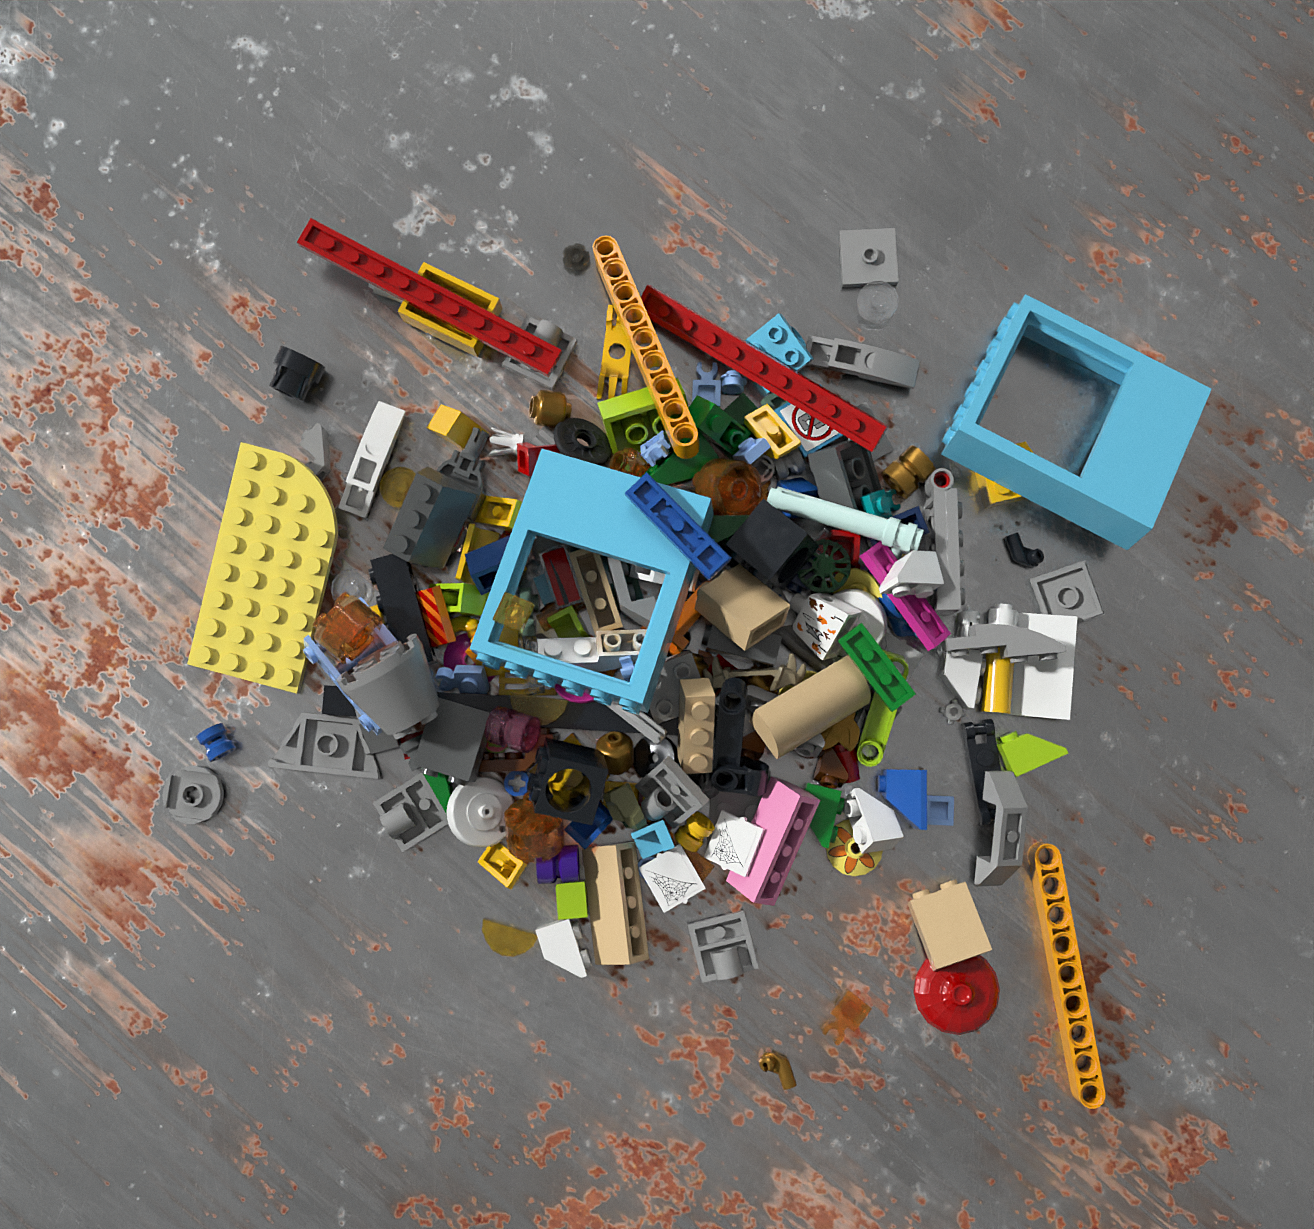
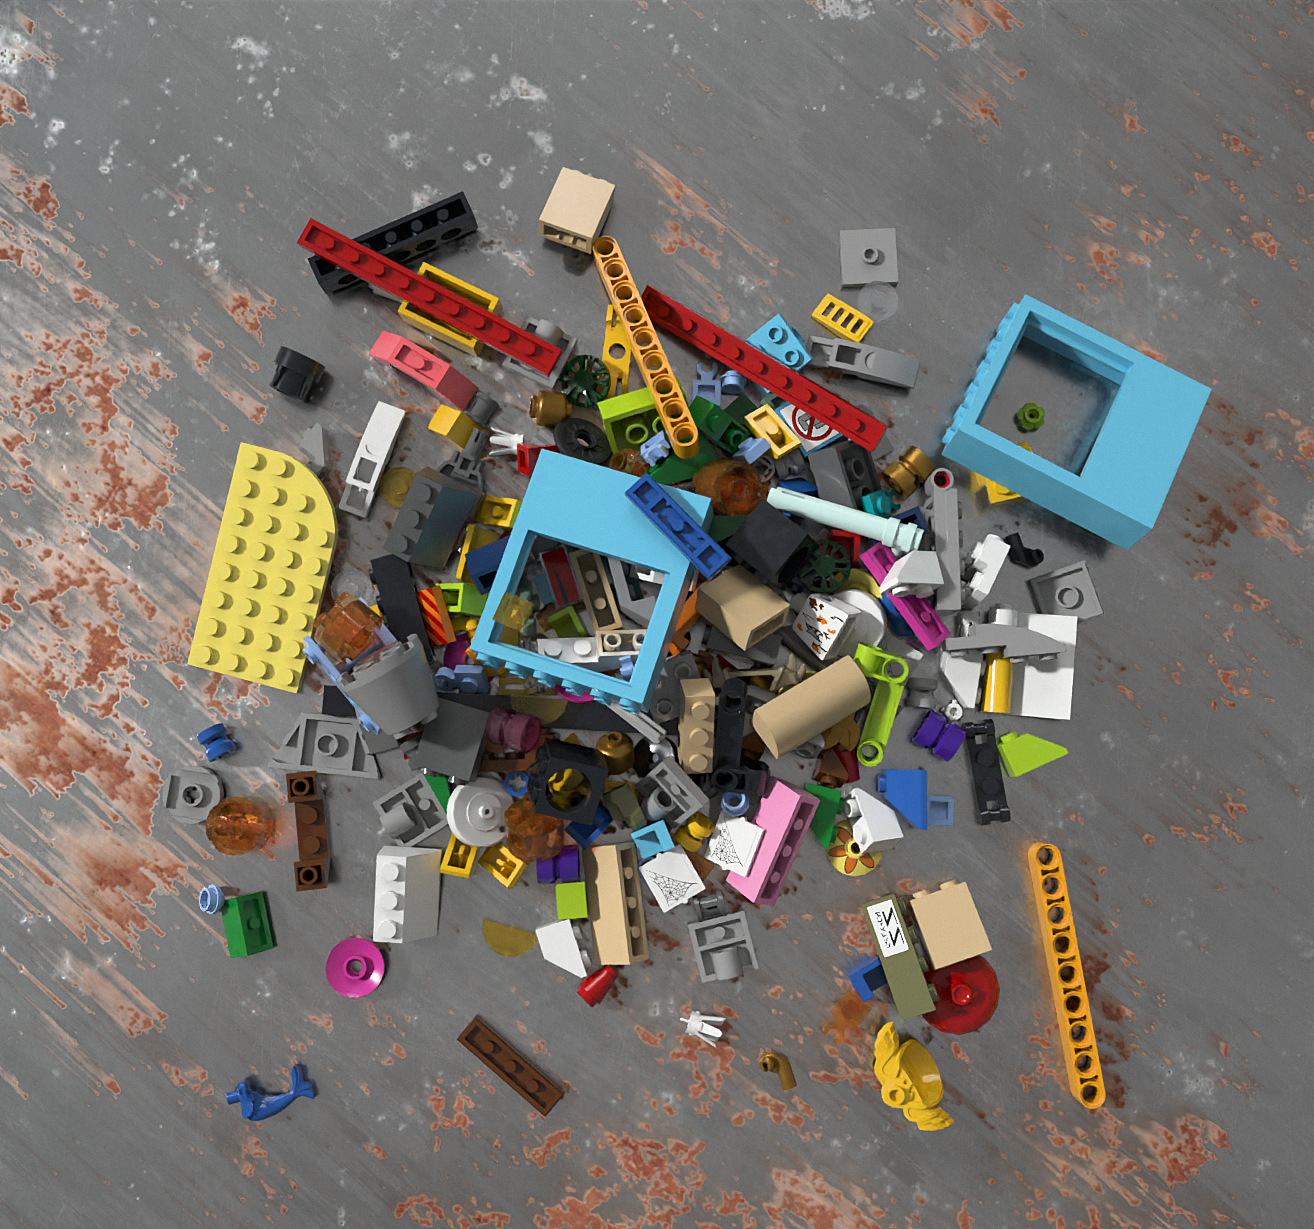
(211, 899): none -> light blue plate
(239, 825): none -> clear orange brick
(246, 925): none -> green panel
(260, 1107): none -> blue animal
(312, 830): none -> reddish brown slope
(341, 972): none -> dark pink dish
(404, 238): none -> black brick
(406, 894): none -> white slope
(424, 367): none -> coral slope
(459, 859): none -> yellow slope
(482, 409): none -> dark grey bush
(511, 1065): none -> reddish brown tile
(576, 210): none -> tan brick
(585, 381): none -> dark green wheel
(597, 985): none -> red cone
(699, 1026): none -> white piece
(709, 905): none -> dark grey bush
(739, 810): none -> light blue plate
(856, 317): none -> yellow slope
(867, 977): none -> blue panel
(876, 667): green plate -> none
(899, 957): none -> olive brick
(910, 1079): none -> yellow piece
(919, 699): none -> light grey wheel
(939, 735): none -> dark purple wheel
(982, 568): none -> white plate
(1009, 829): light grey slope -> none
(1031, 423): none -> lime plate

